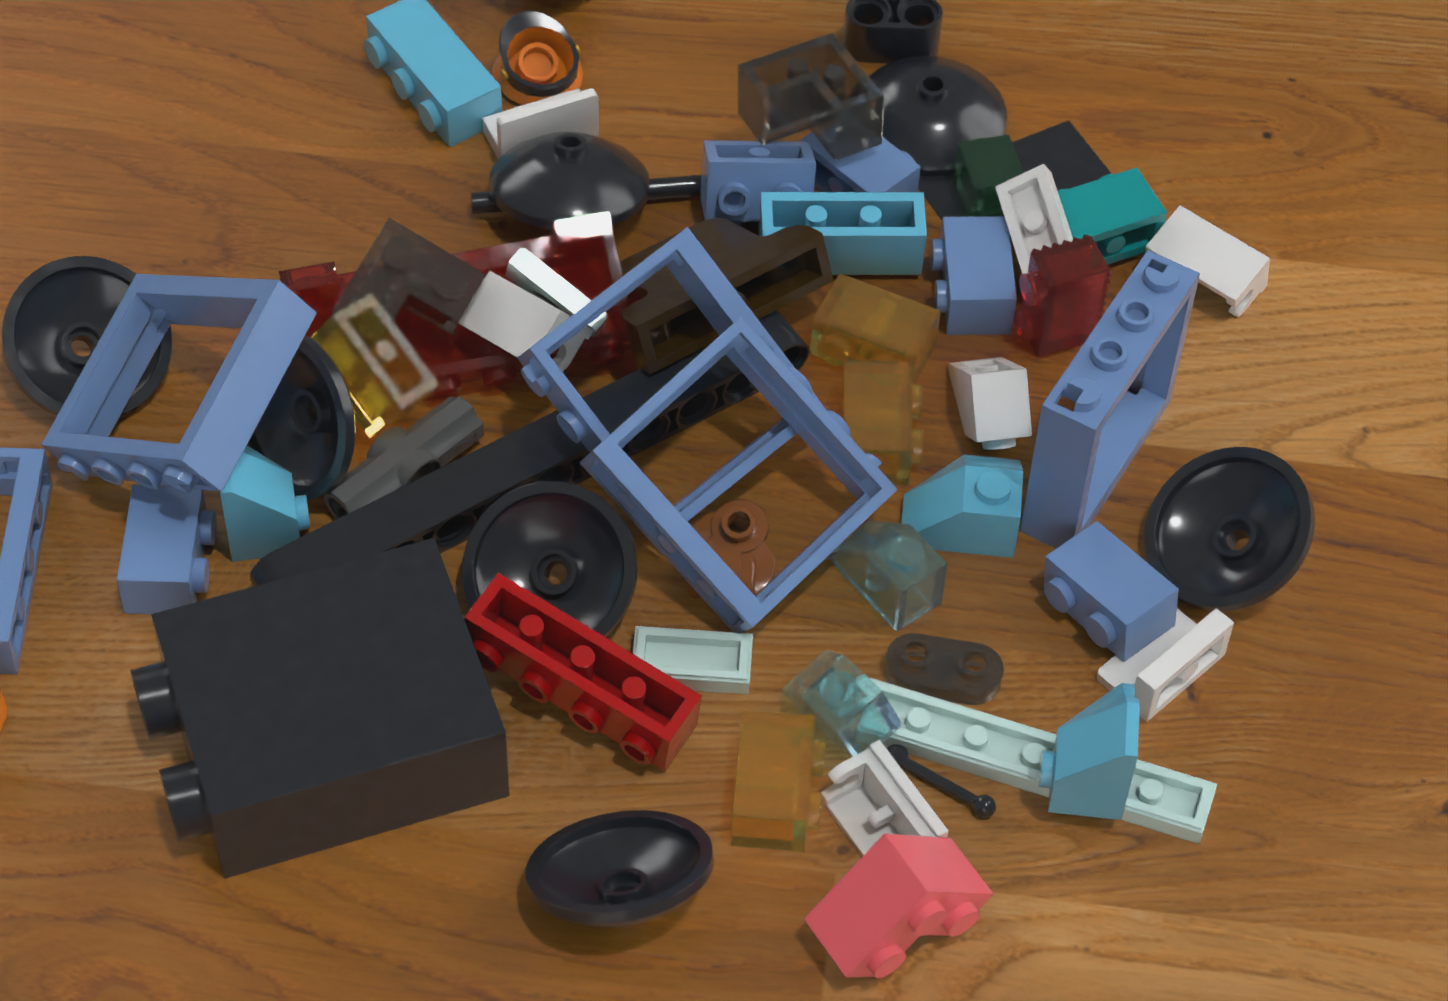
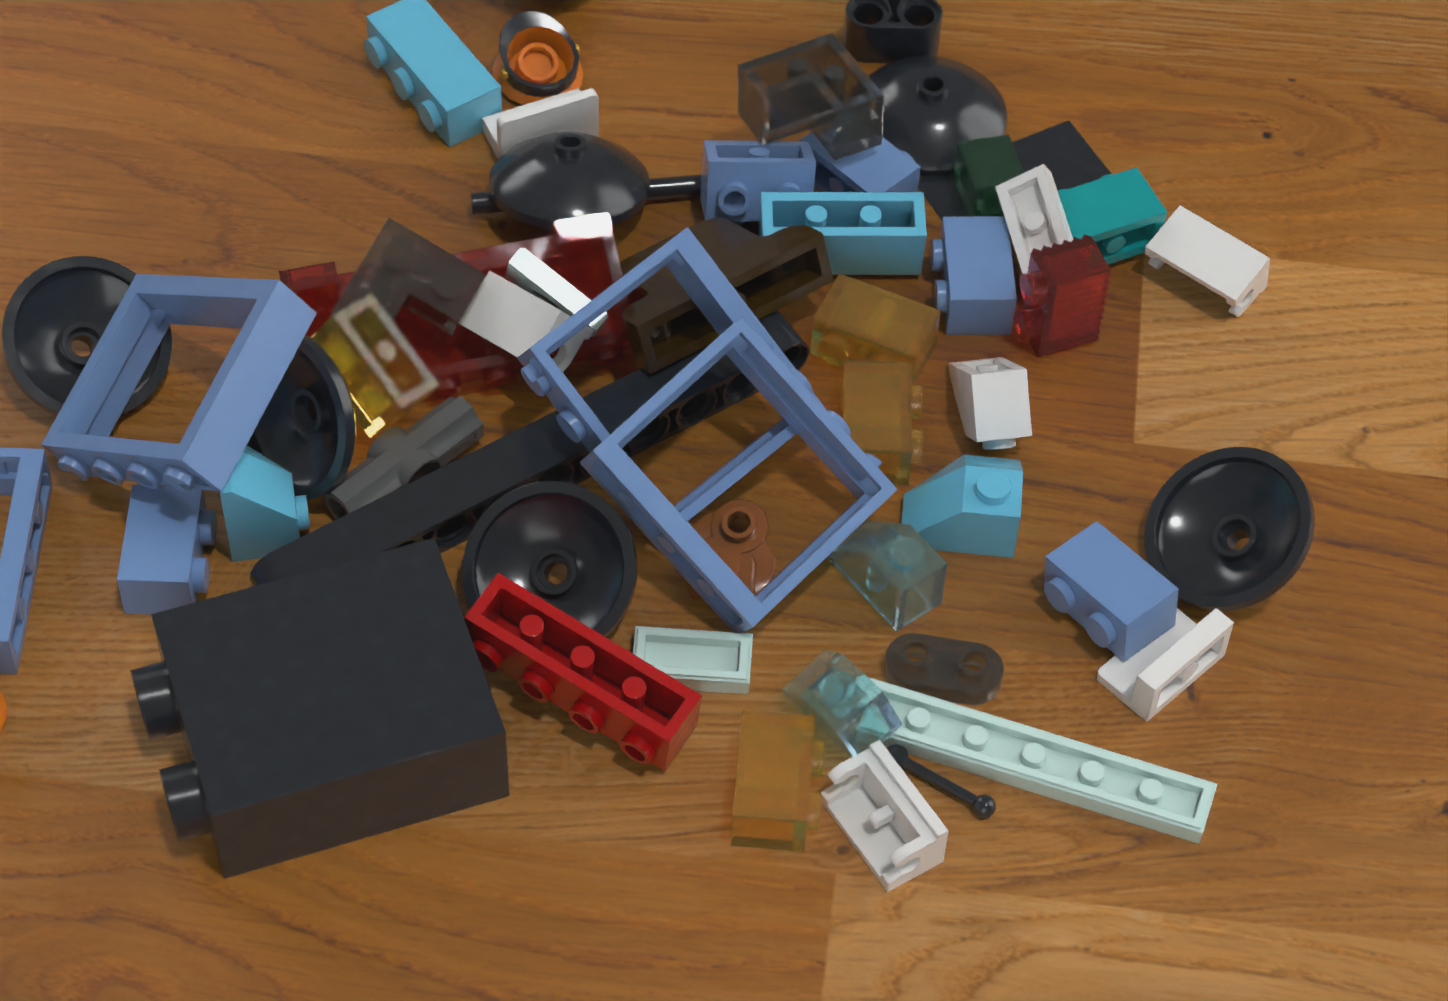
(620, 868): black dish -> none
(894, 896): coral brick -> none
(1088, 449): medium blue window -> none
(1094, 757): medium azure slope -> none

